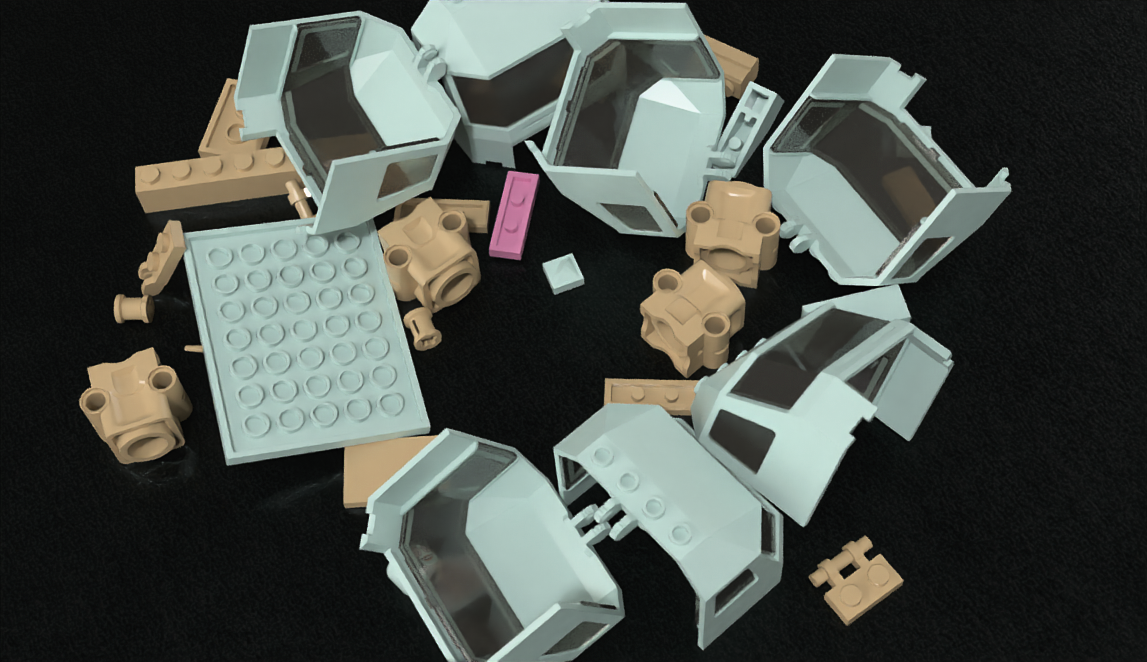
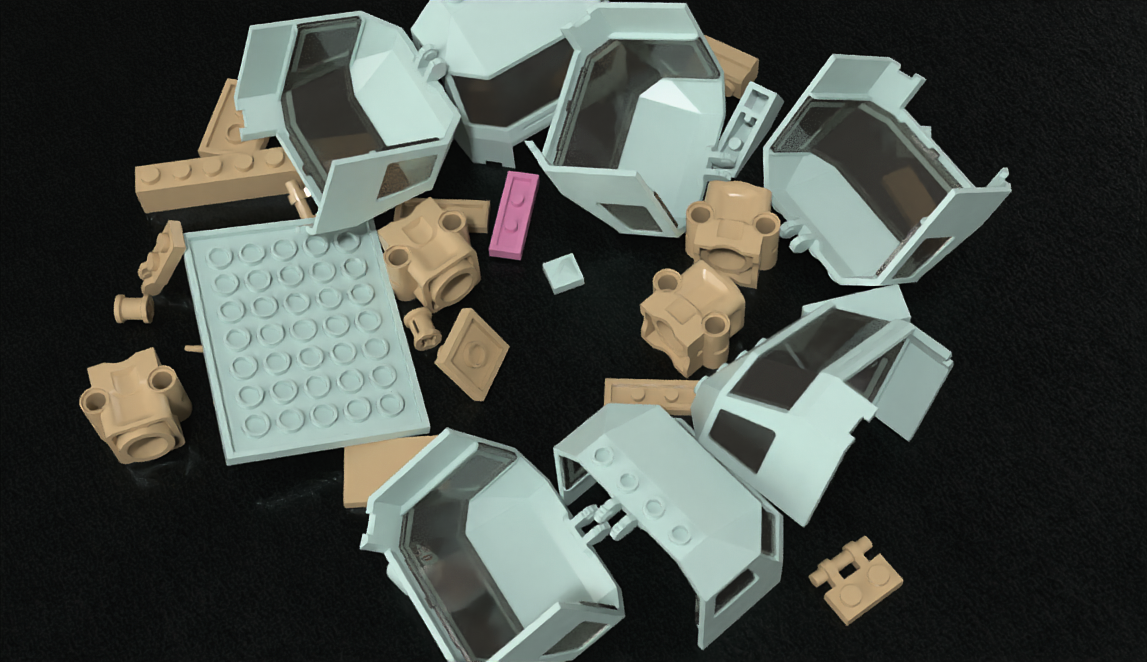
(472, 354): none -> tan tile

